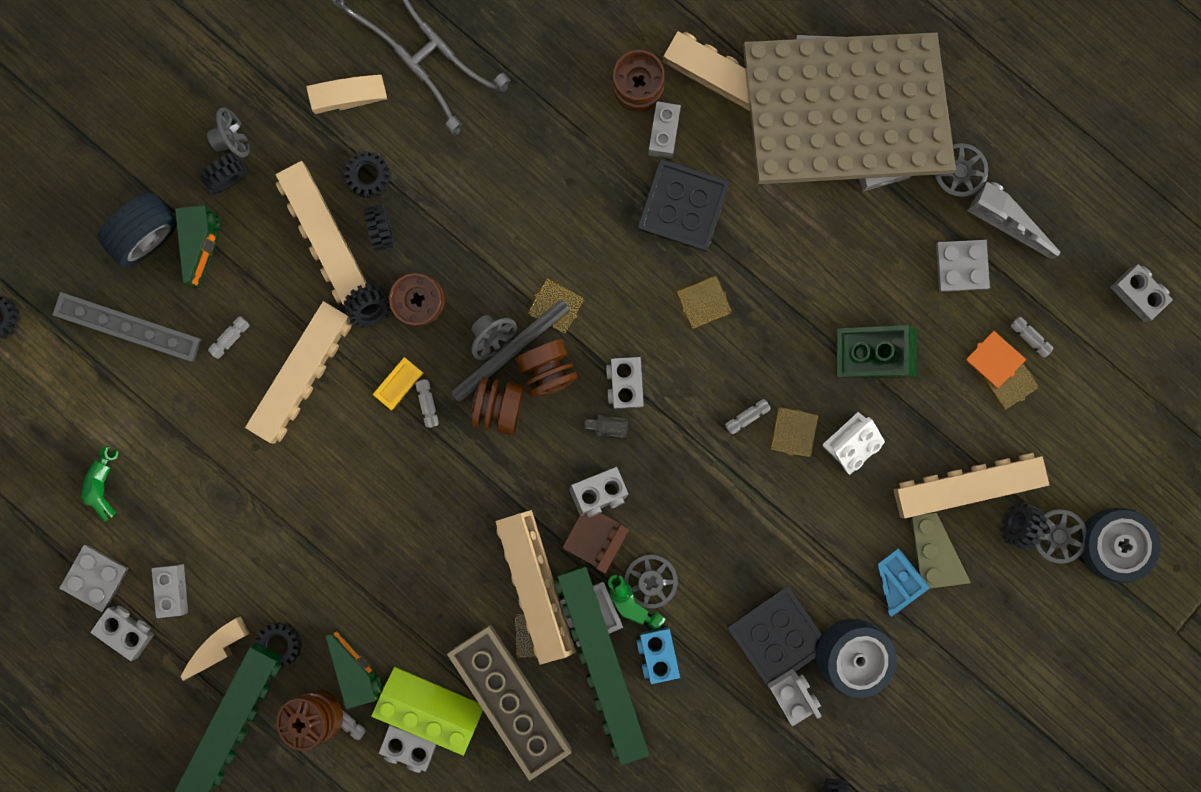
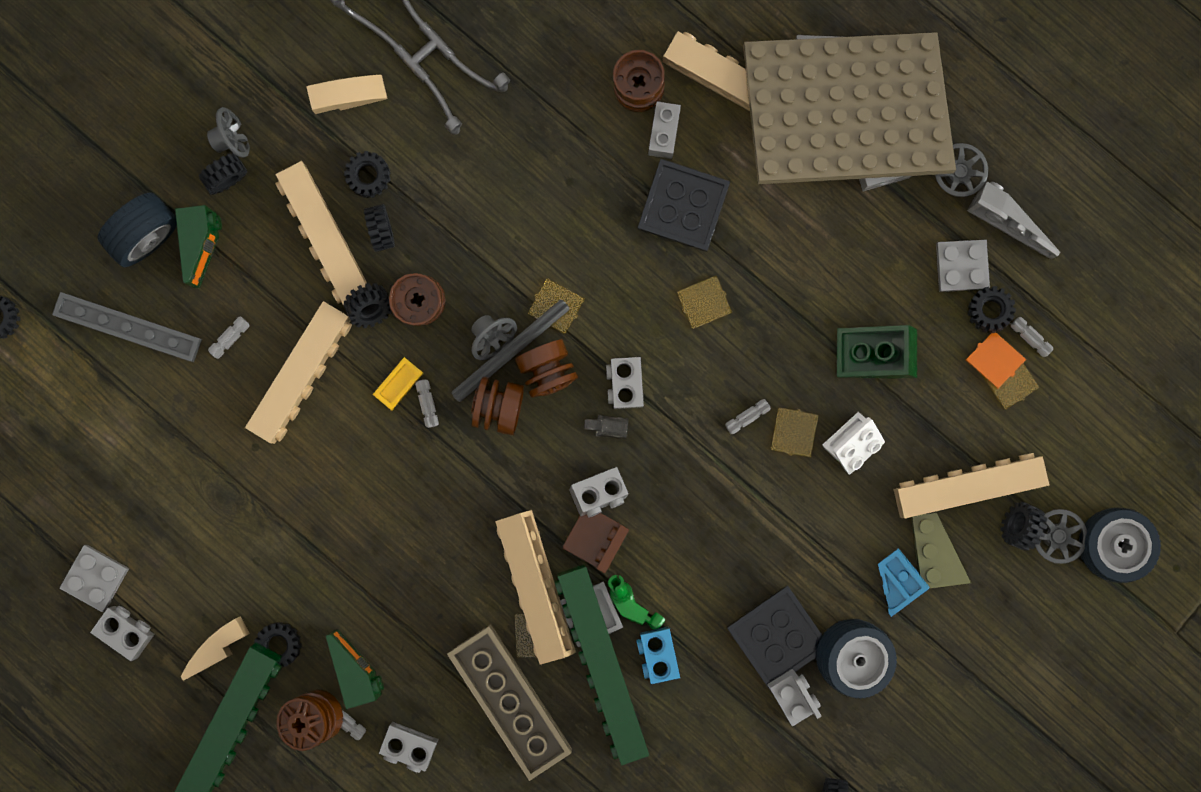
(93, 485): green arm -> none
(169, 591): light grey brick -> none
(428, 711): lime slope -> none
(651, 580): dark grey wheel -> none
(1001, 299): none -> black tyre
(1137, 298): light grey brick -> none

